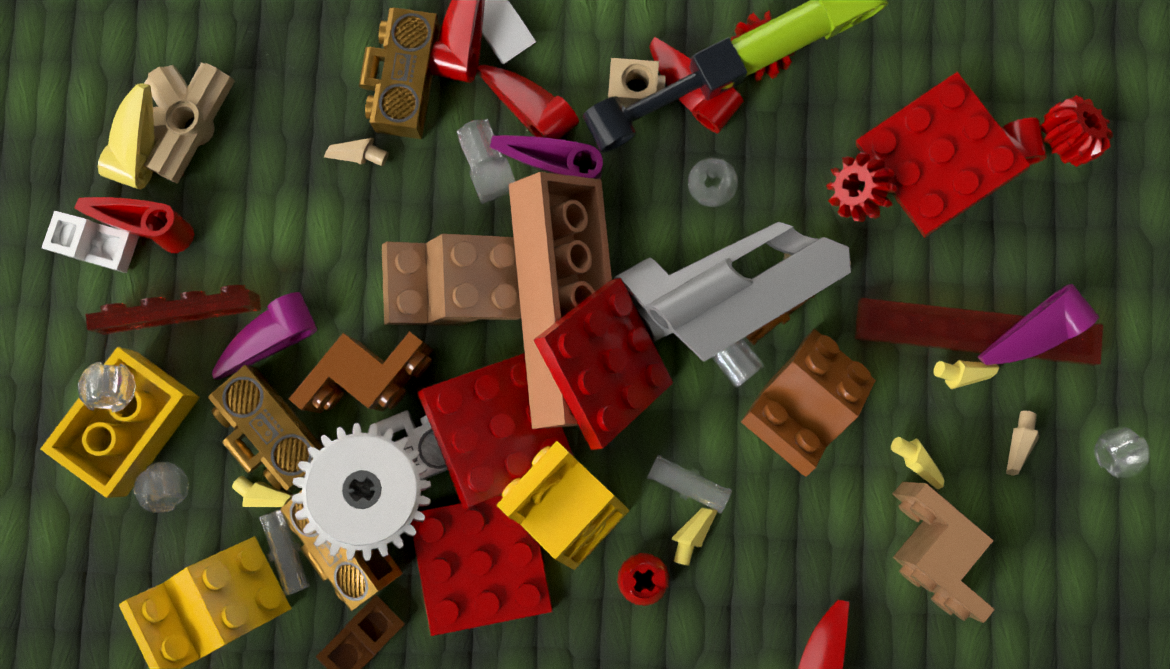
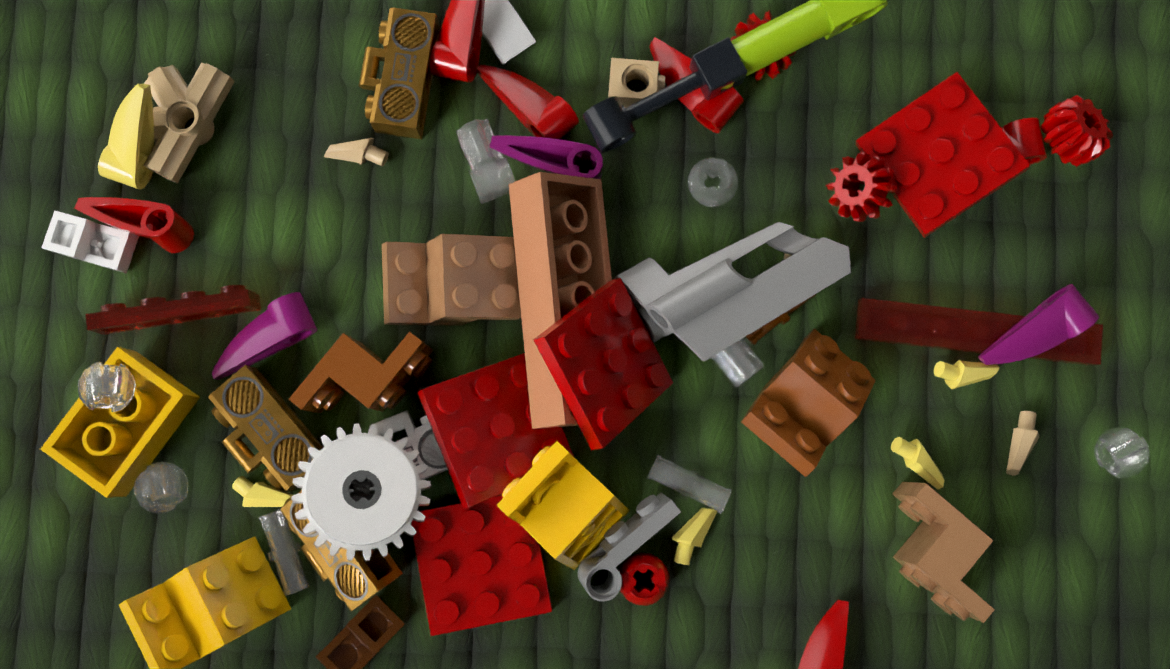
(622, 541): none -> light grey plate

